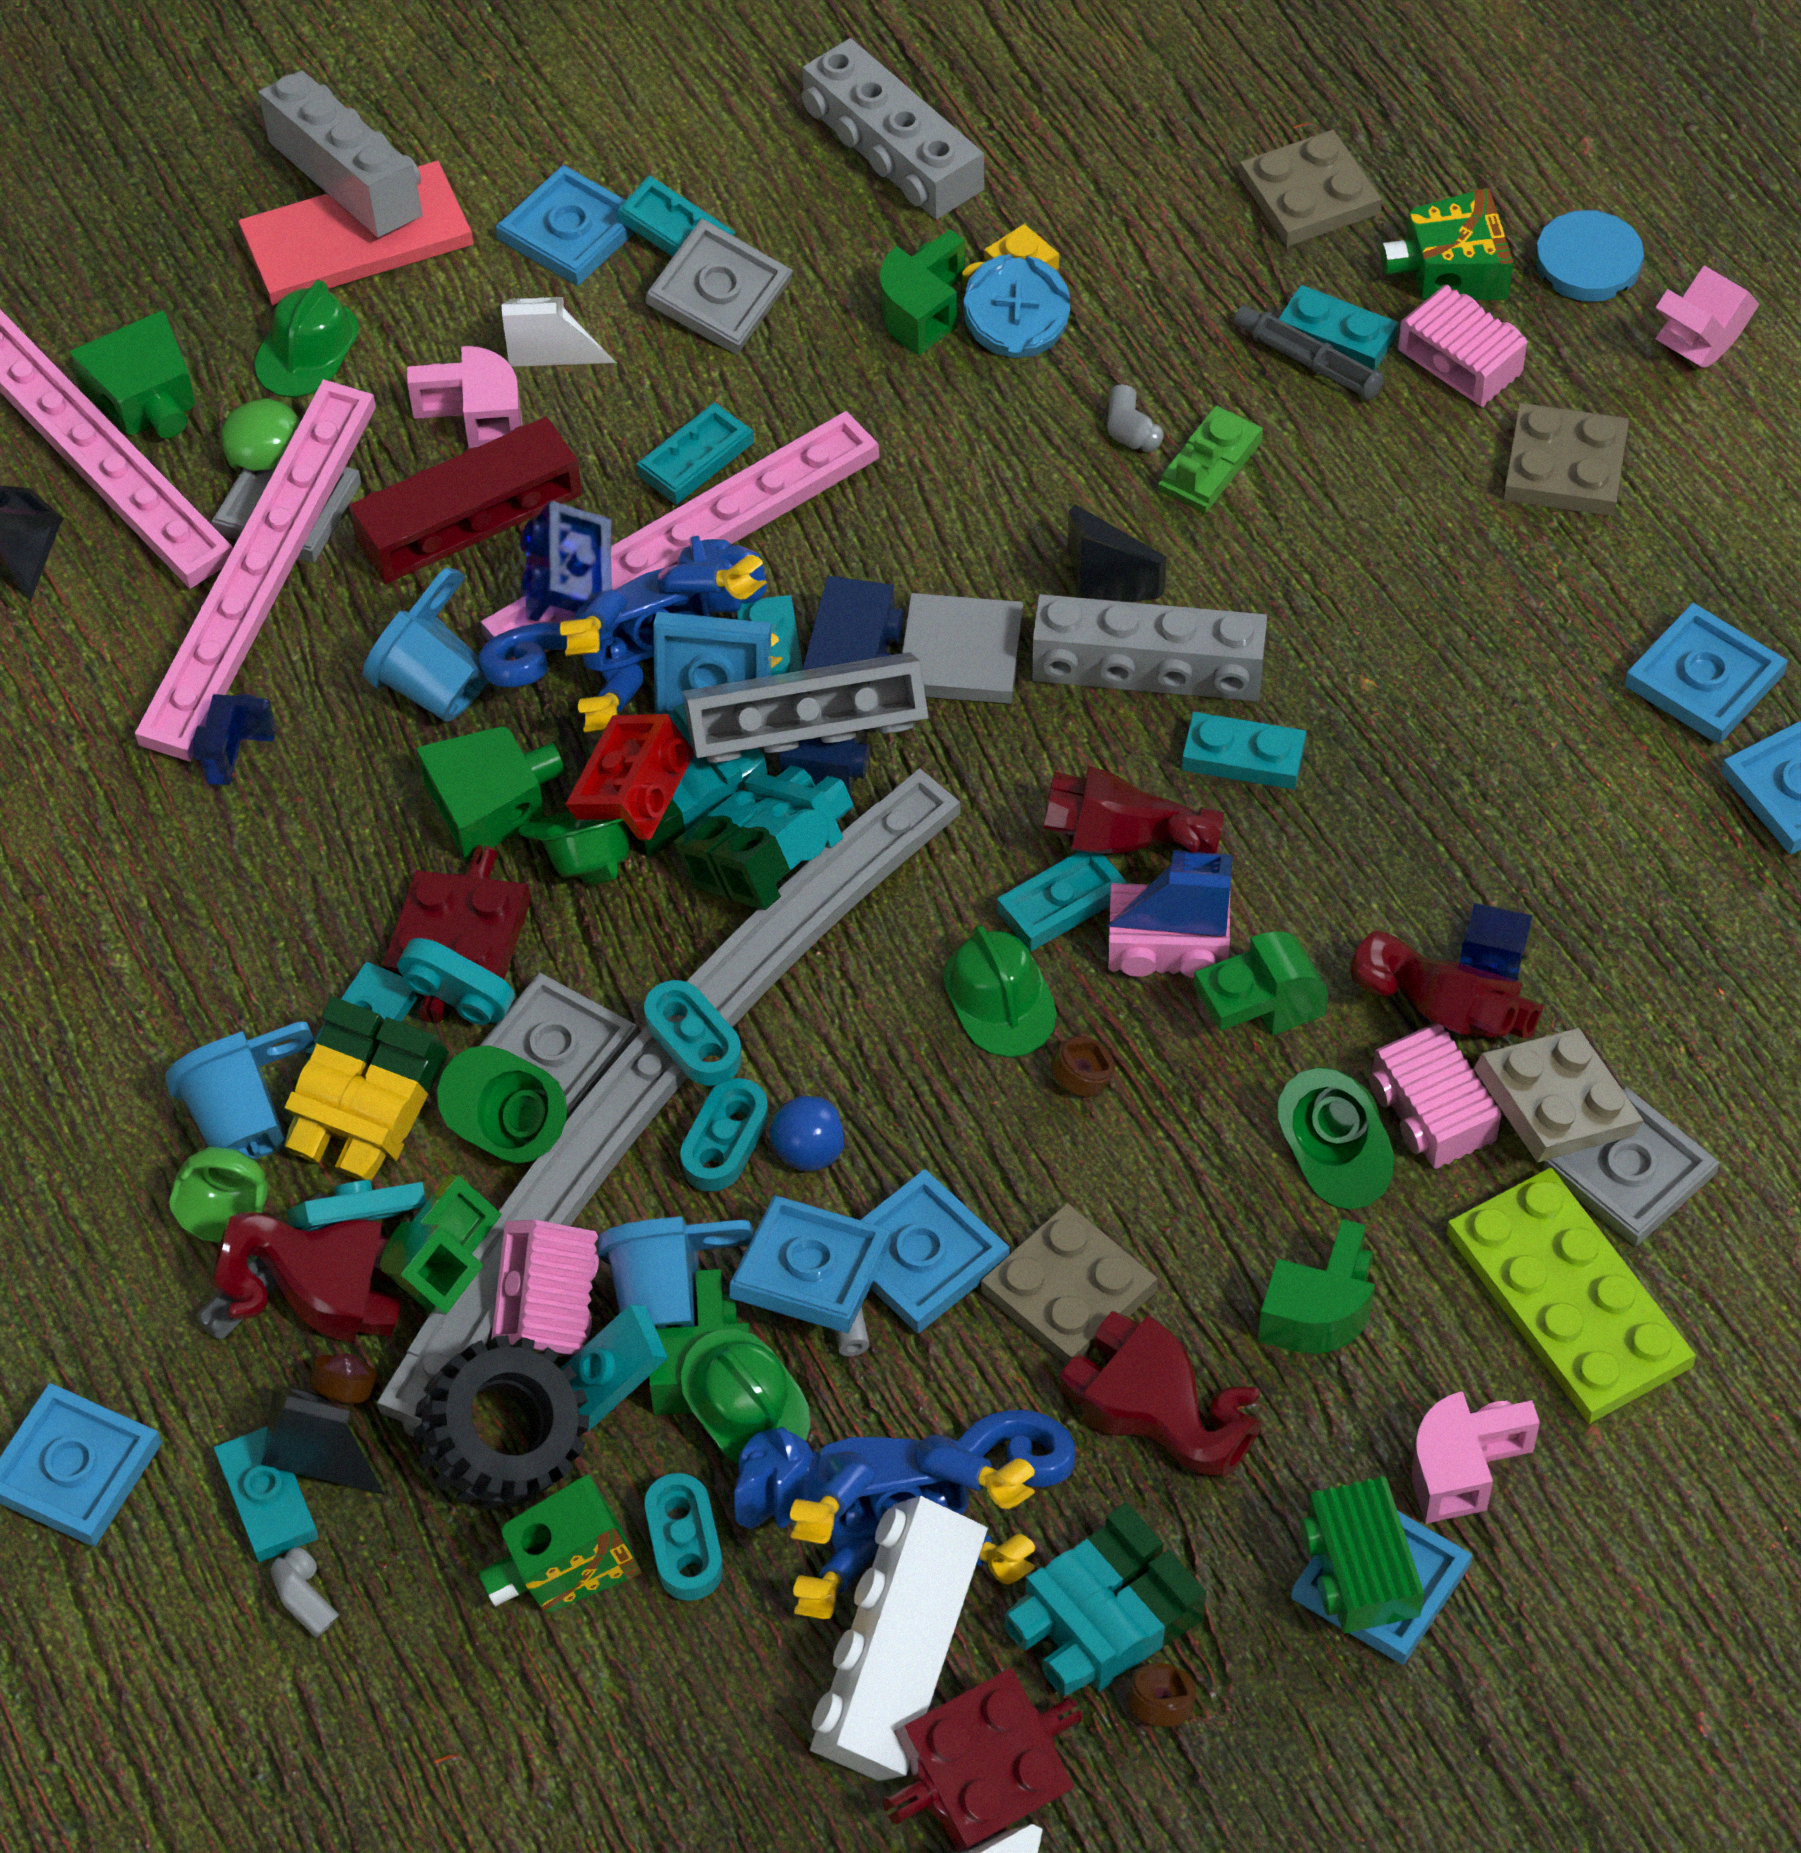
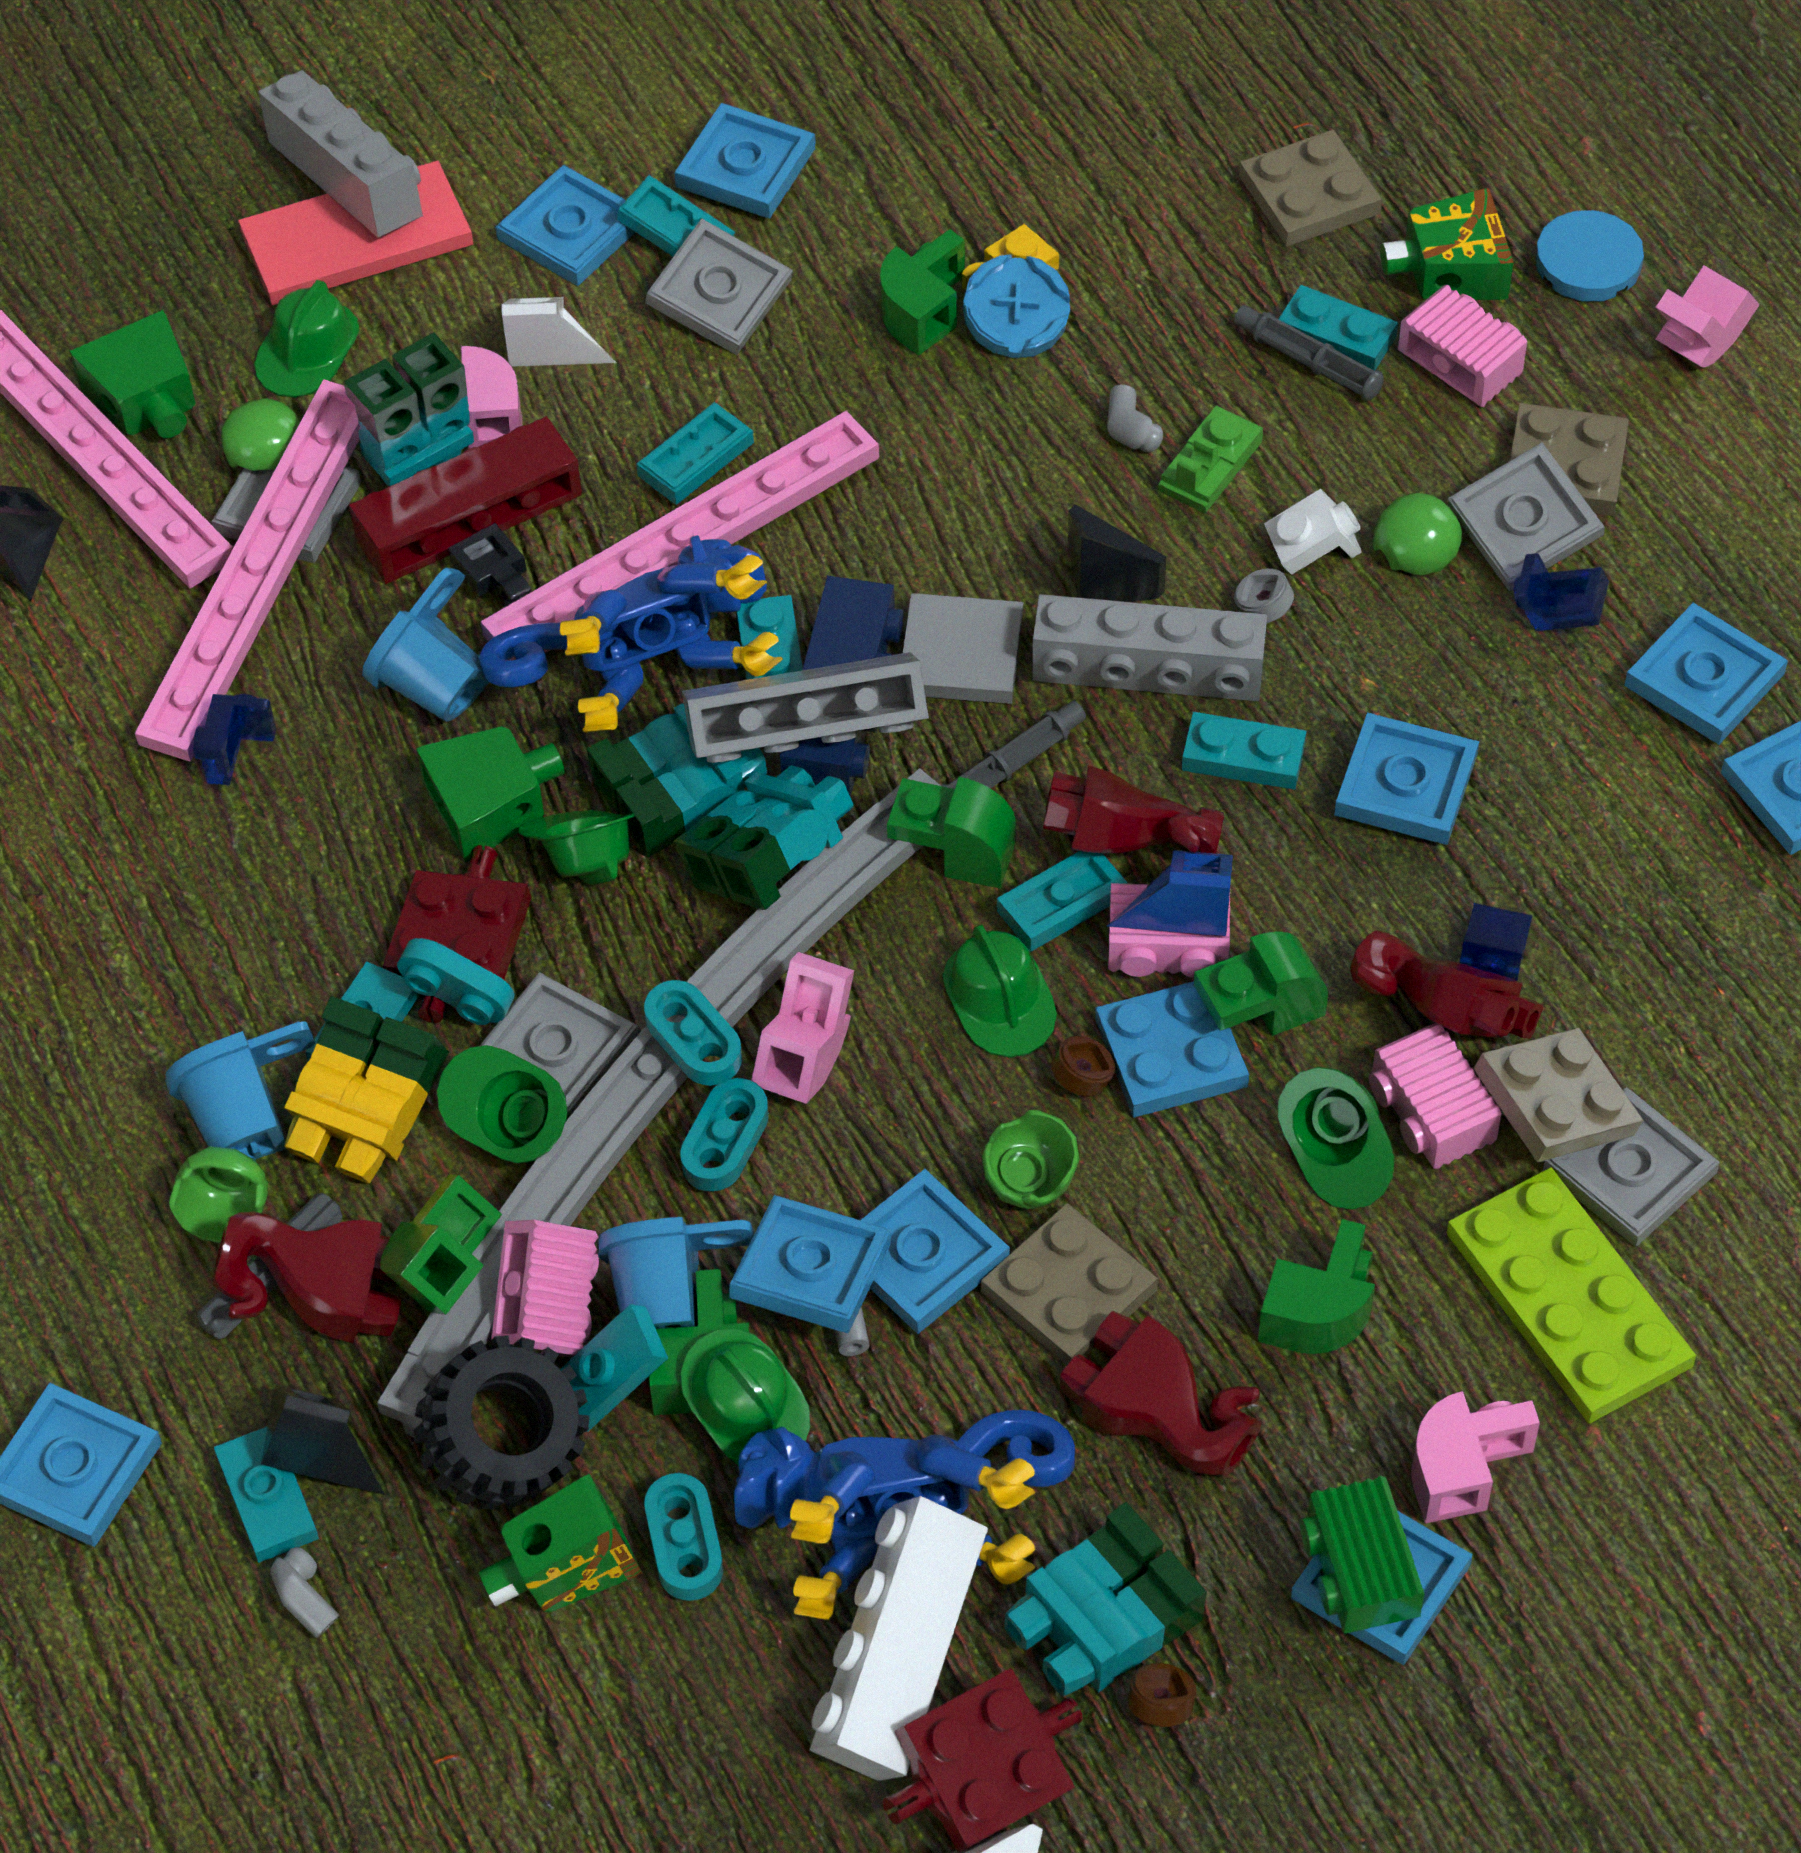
(342, 1378): reddish brown tile -> none
(357, 1202): teal plate -> none
(412, 411): none -> dark green hips
(491, 563): none -> black plate
(564, 558): clear blue bracket -> none
(632, 773): red bracket -> none
(705, 653): dark azure tile -> none
(745, 160): none -> dark azure plate
(807, 1133): blue piece -> none
(808, 1032): none -> bright pink brick
(893, 129): light grey brick -> none
(966, 822): none -> green brick
(1002, 763): none -> dark grey piece
(1030, 1160): none -> bright green hair
(1169, 1050): none -> dark azure plate
(1264, 593): none -> light grey tile
(1313, 530): none -> white bracket
(1406, 778): none -> dark azure plate
(1418, 534): none -> bright green hair
(1525, 511): none -> light grey tile
(1560, 597): none -> clear blue bracket

